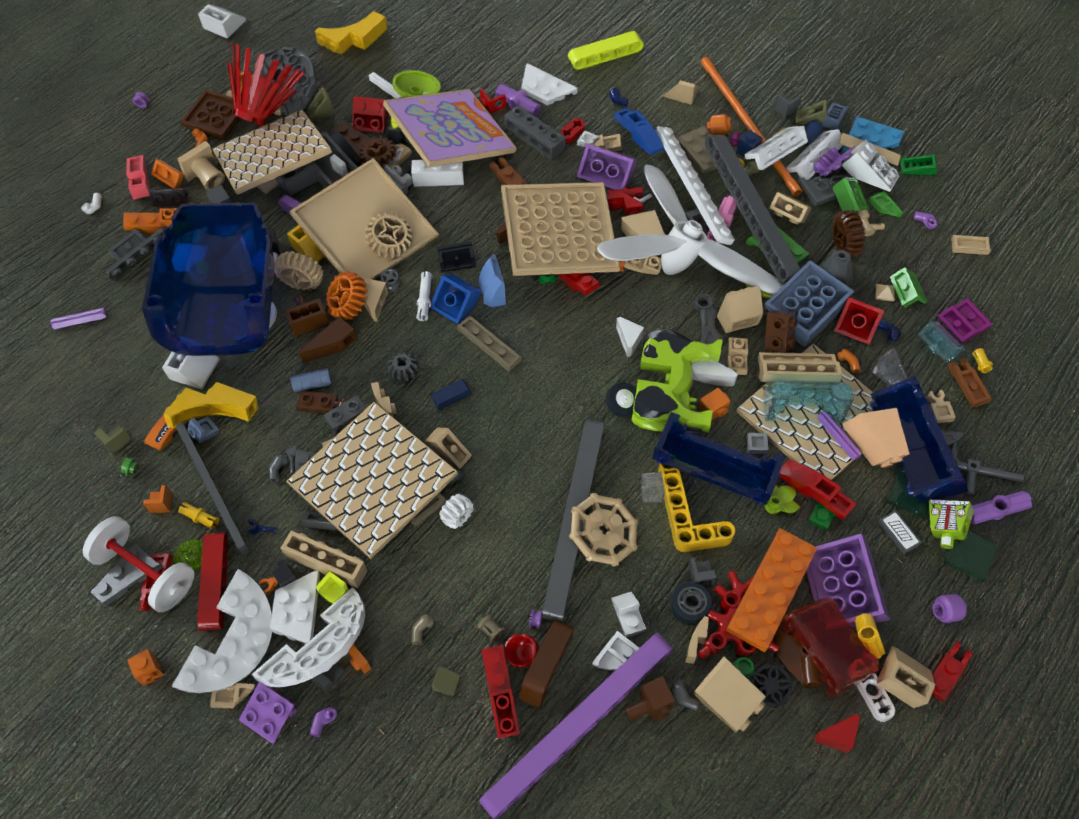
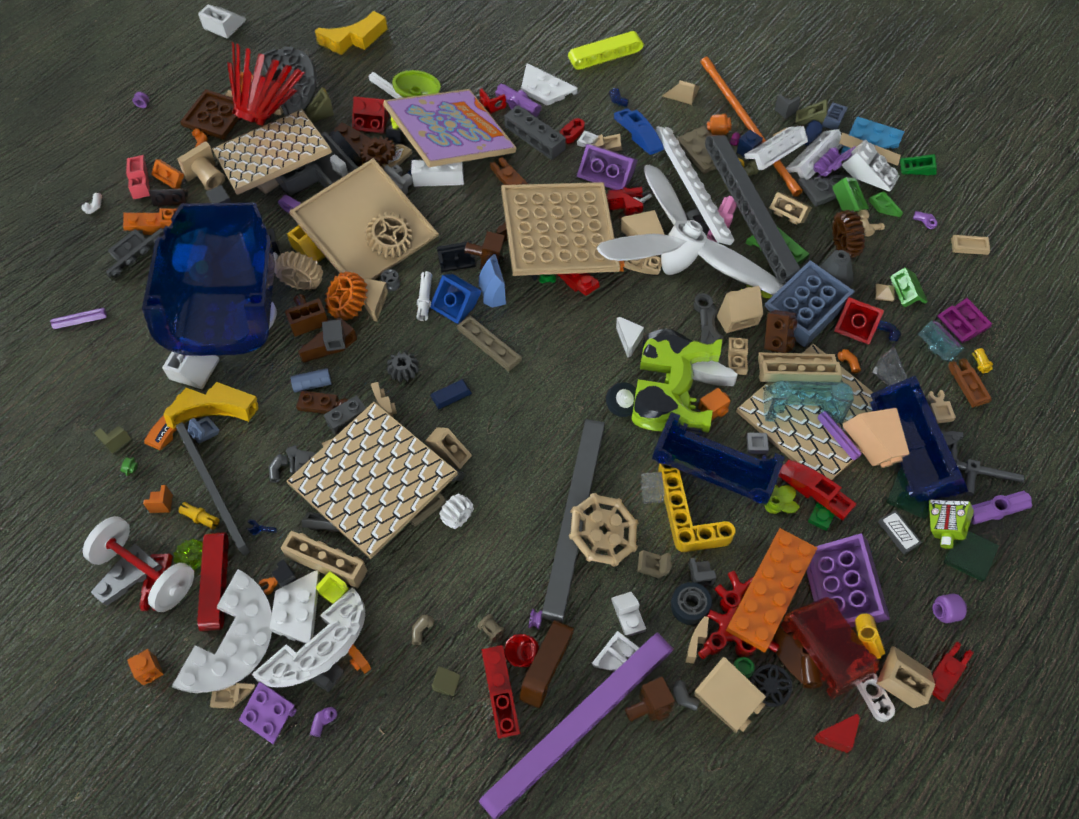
(333, 335): none -> dark grey brick
(492, 245): none -> reddish brown brick
(654, 564): none -> dark tan bracket

